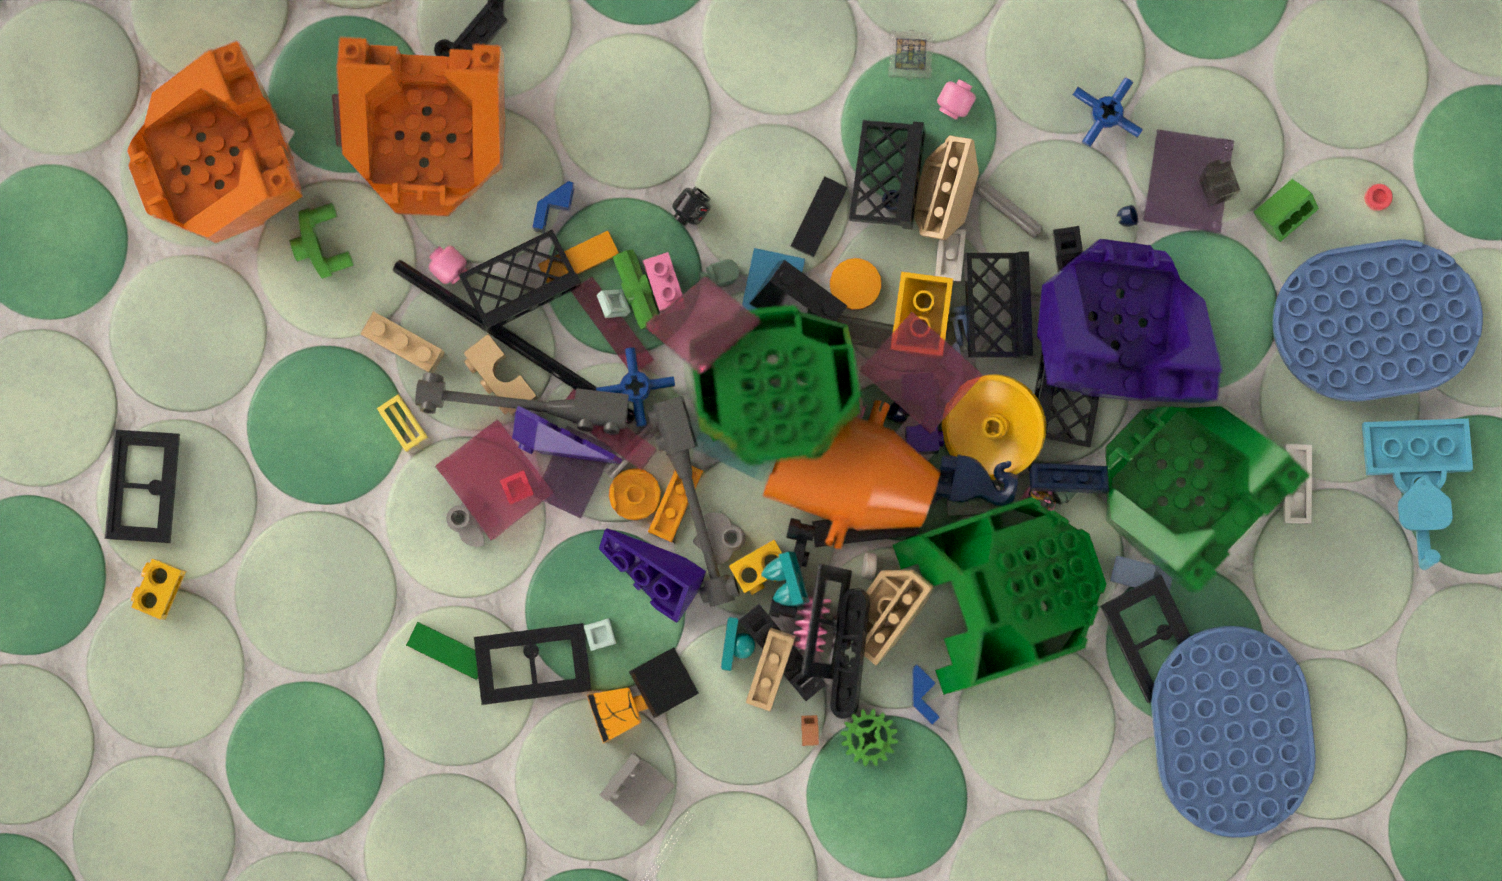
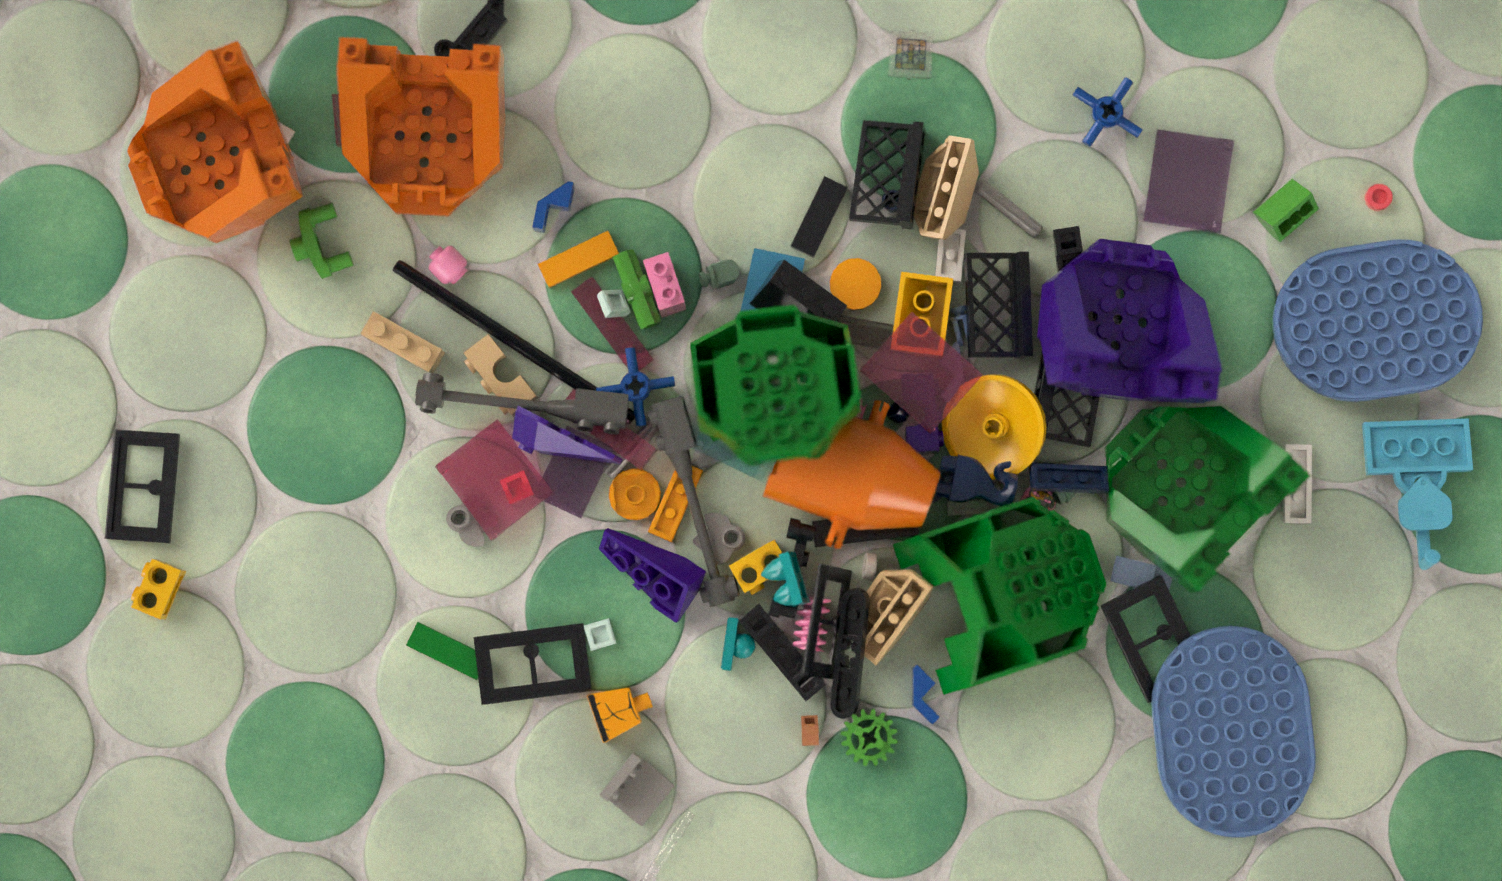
(414, 441): light yellow tile -> none
(530, 301): black fence -> none
(663, 682): black tile -> none
(691, 206): black head -> none
(702, 324): clear pink piece -> none
(770, 669): tan plate -> none
(956, 99): bright pink head -> none
(1128, 216): dark blue hinge -> none
(1218, 182): clear smoke brick -> none

